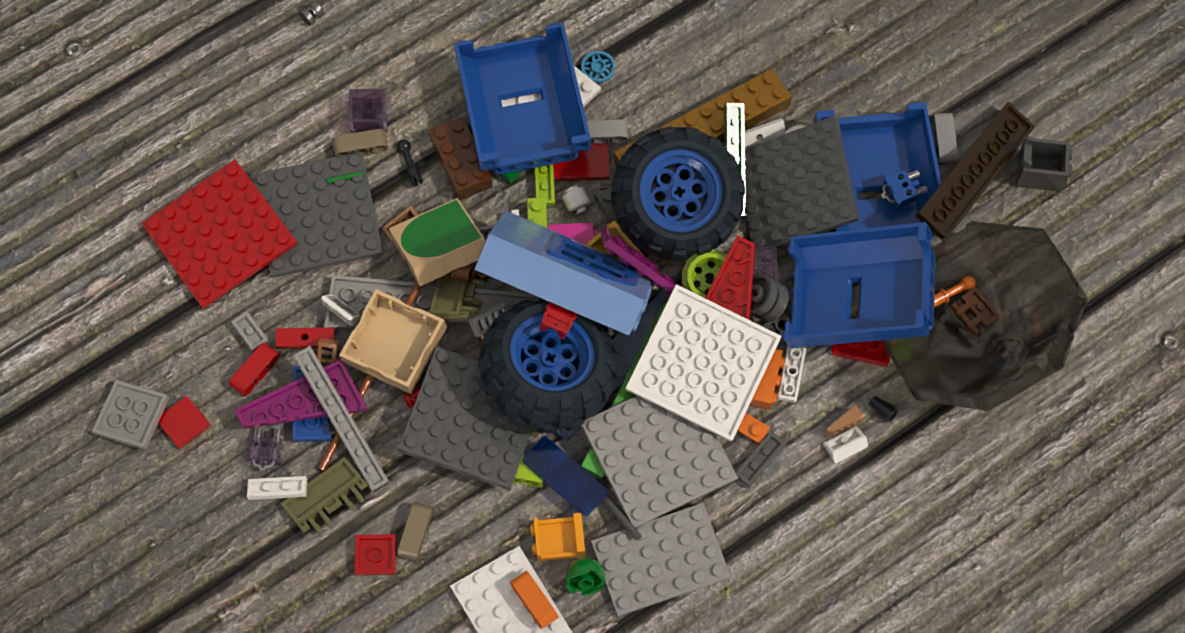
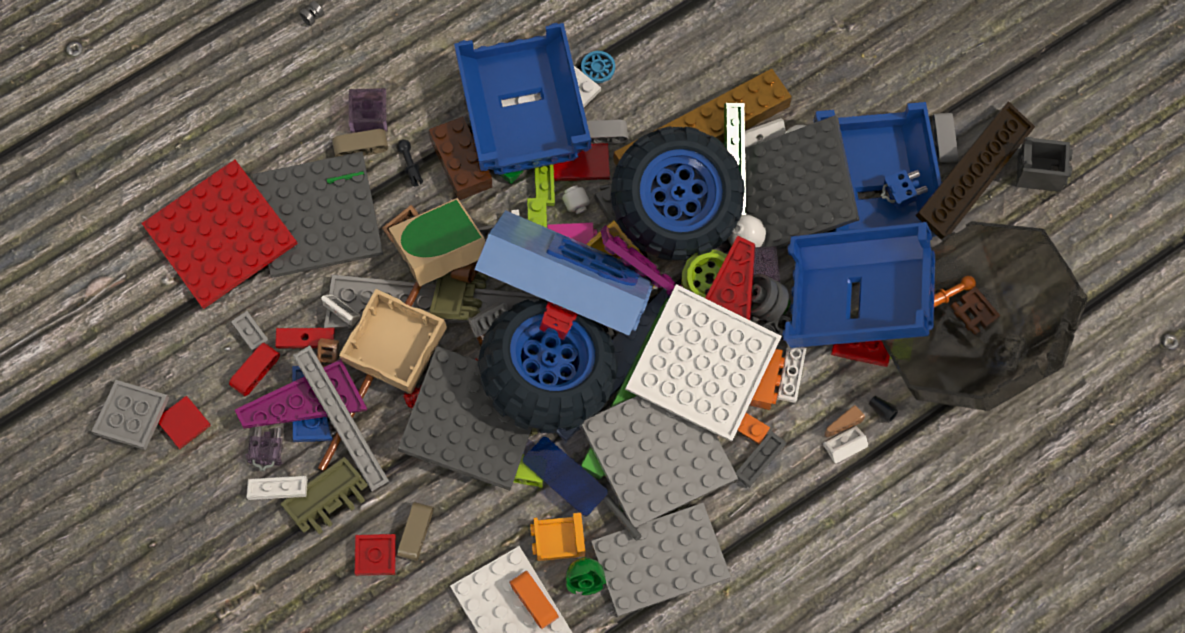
(749, 229): none -> white cylinder

